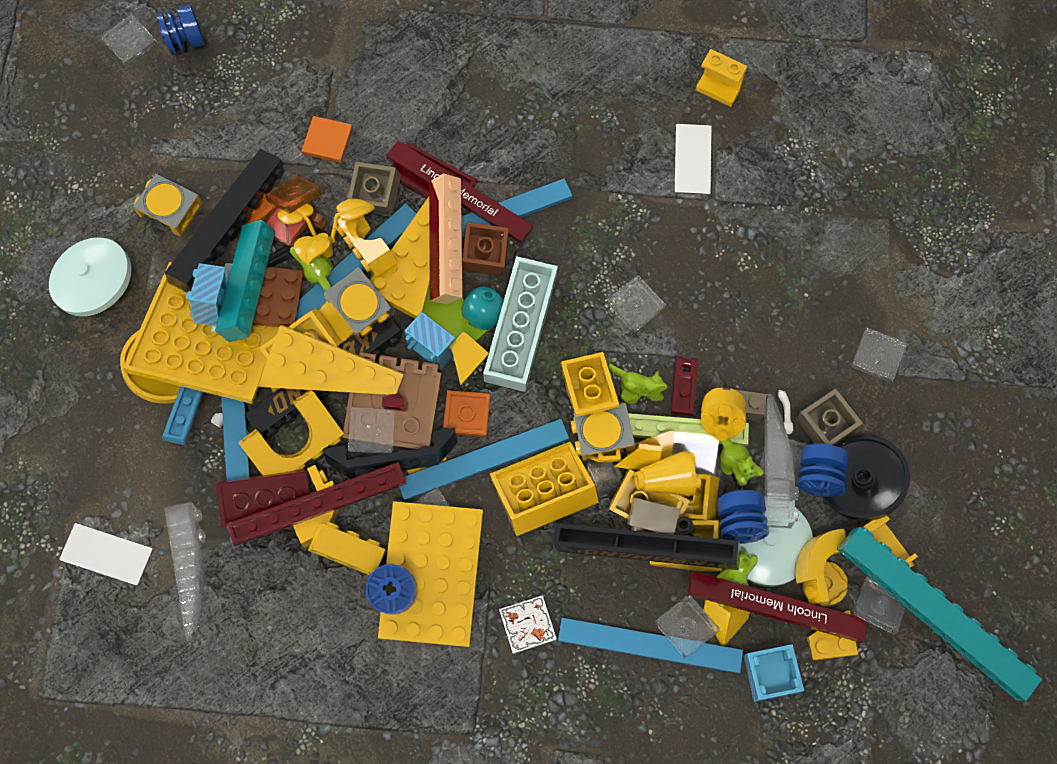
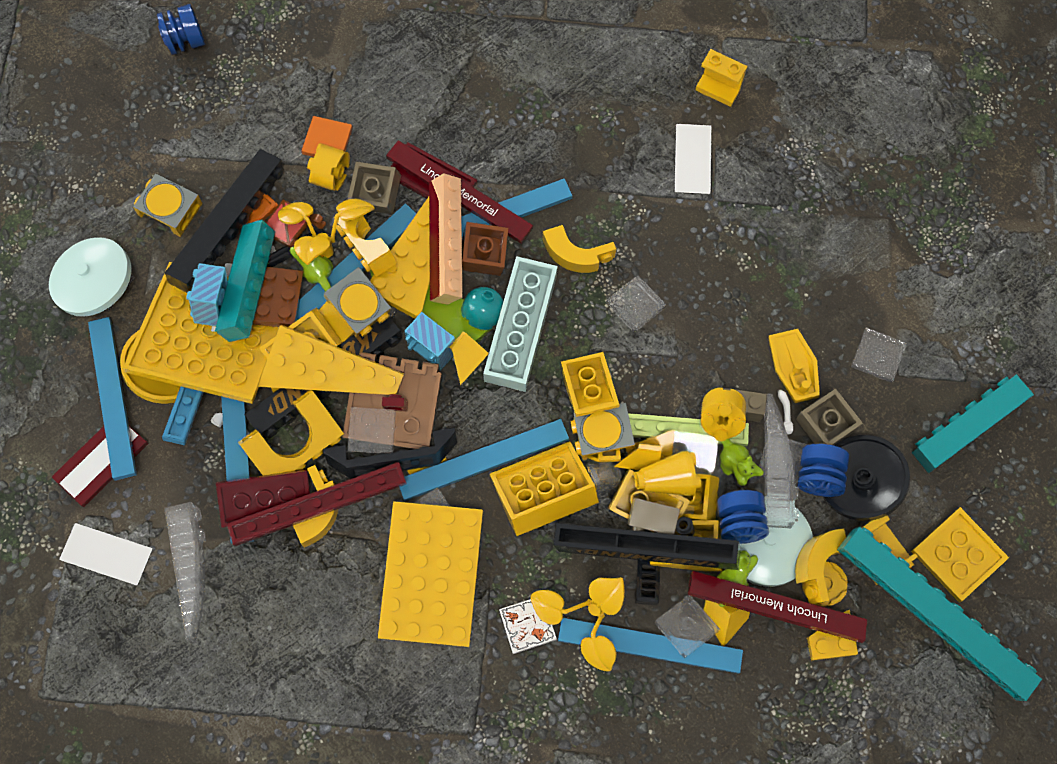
(90, 467): none -> tile
(112, 399): none -> dark azure tile
(128, 40): clear plate -> none
(293, 194): clear orange tile -> none
(328, 167): none -> yellow brick
(346, 548): yellow brick -> none
(398, 601): blue wheel -> none
(467, 413): orange tile -> none
(573, 257): none -> yellow arch
(606, 597): none -> yellow plant
(636, 385): lime animal -> none
(646, 599): none -> black slope
(684, 386): dark red plate -> none
(773, 673): medium azure container -> none
(795, 365): none -> yellow piece
(878, 607): clear plate -> none
(960, 554): none -> yellow plate
(972, 423): none -> teal brick

